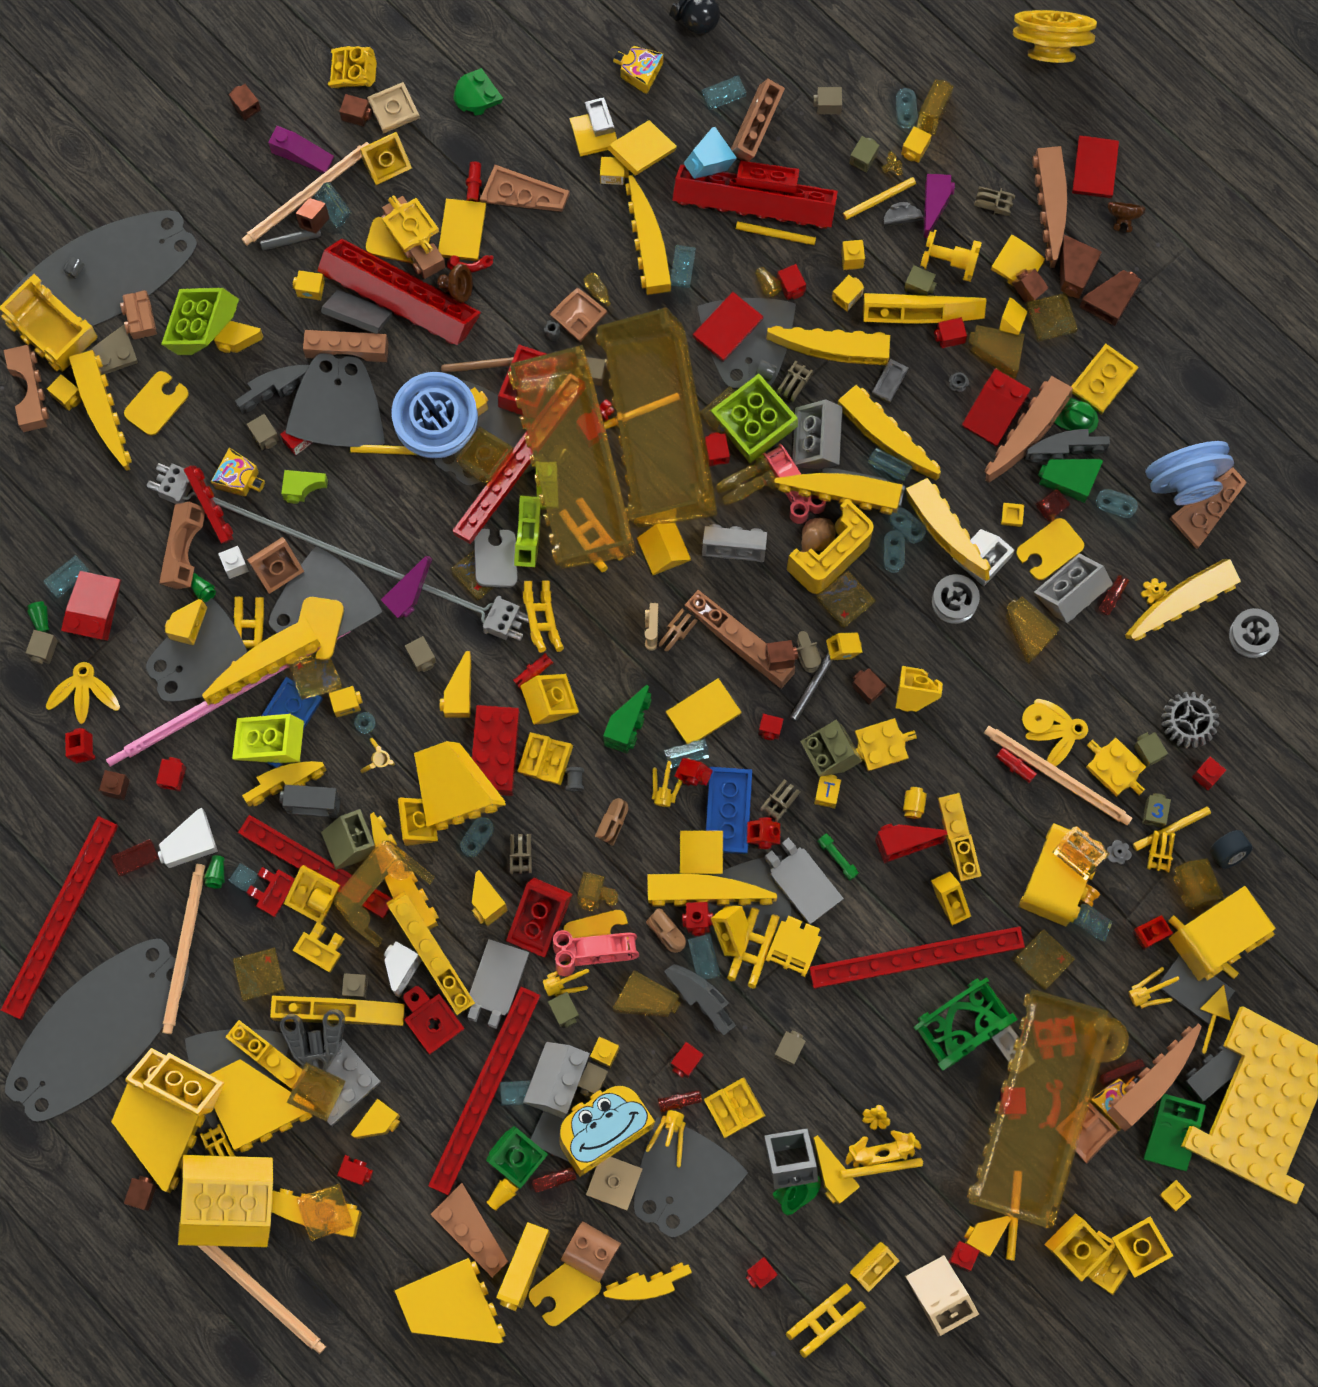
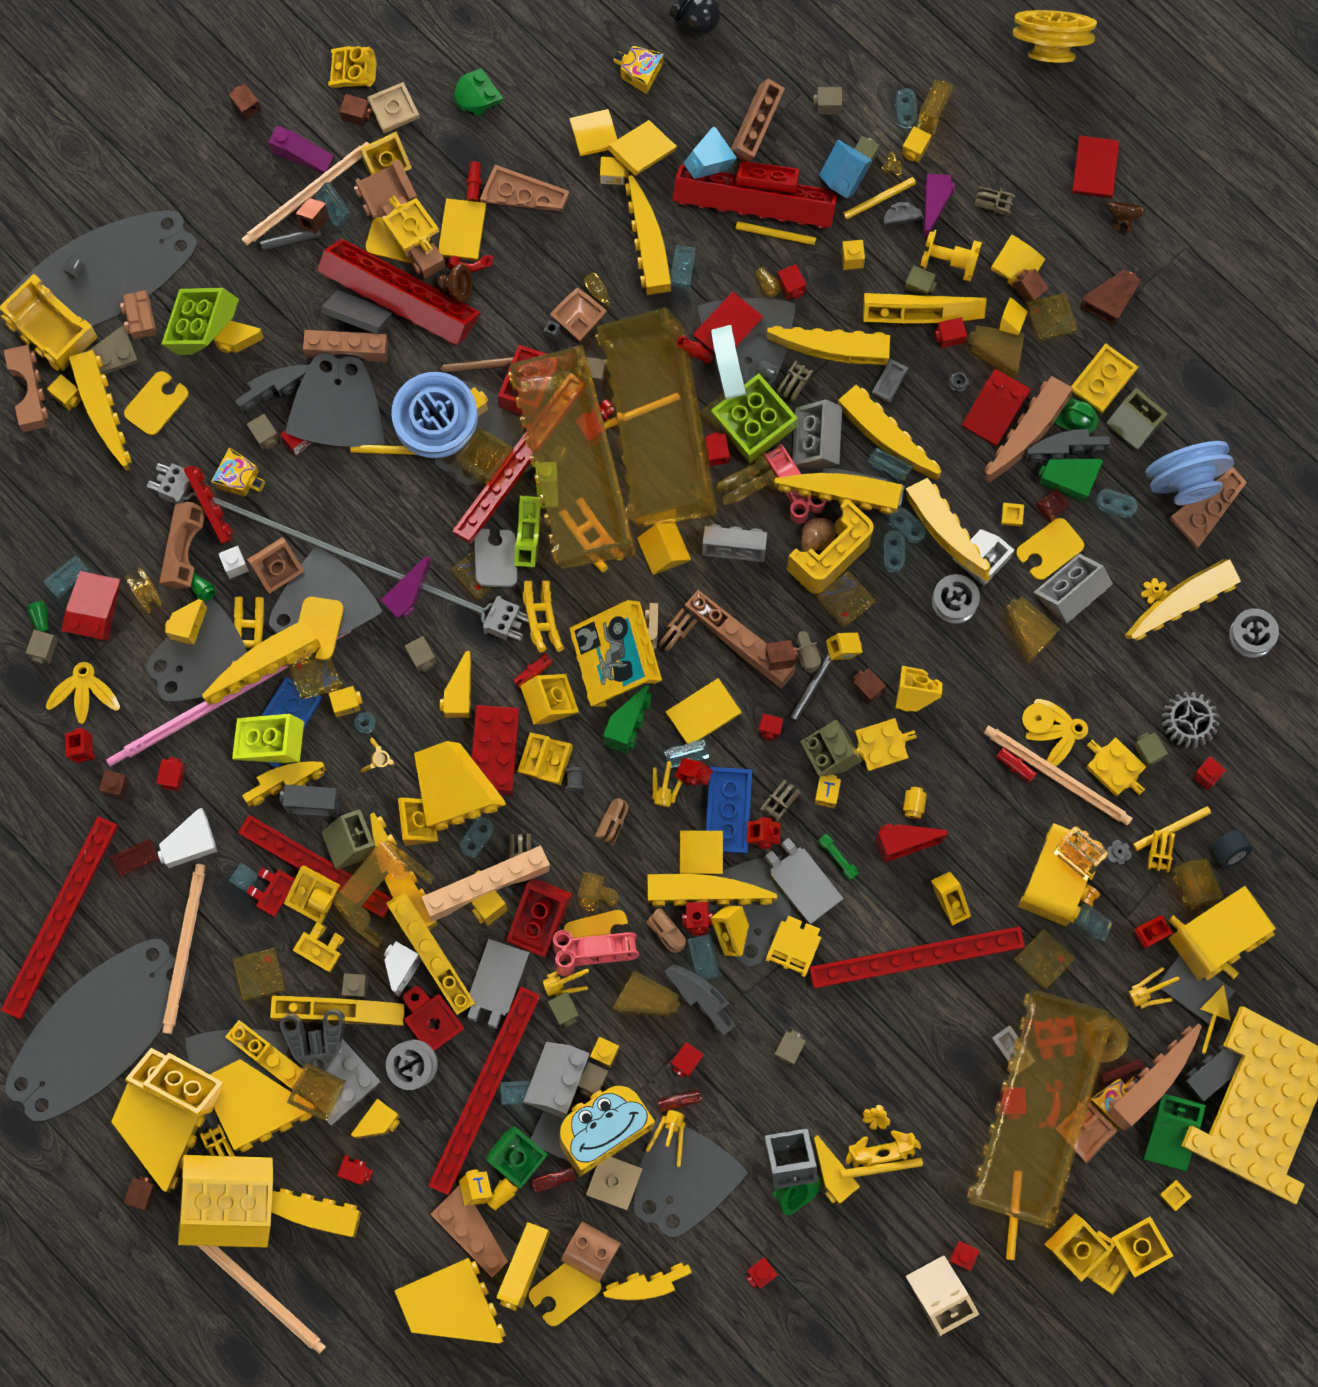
(144, 590): none -> clear yellow wheel
(215, 873): green cone -> none
(299, 484): lime arch -> none
(309, 285): yellow brick -> none
(324, 1212): clear yellow slope -> none
(381, 186): none -> nougat panel
(404, 1052): none -> light grey wheel
(456, 895): none -> light nougat arch
(475, 1188): none -> yellow brick
(599, 117): tile -> none
(614, 652): none -> panel
(694, 349): none -> red pin
(724, 92): clear light blue plate -> none
(728, 362): none -> light aqua slope
(734, 1107): yellow slope -> none
(765, 942): yellow piece -> none
(823, 1335): yellow piece -> none
(844, 169): none -> dark azure slope
(848, 292): yellow brick -> none
(874, 1266): yellow slope -> none
(955, 1051): green fence -> none
(958, 837): yellow slope -> none
(986, 1234): yellow slope -> none
(1052, 197): nougat slope -> none
(1076, 265): copper slope -> none
(1113, 595): clear red axle -> none
(1136, 419): none -> olive slope
(1156, 810): olive brick -> none

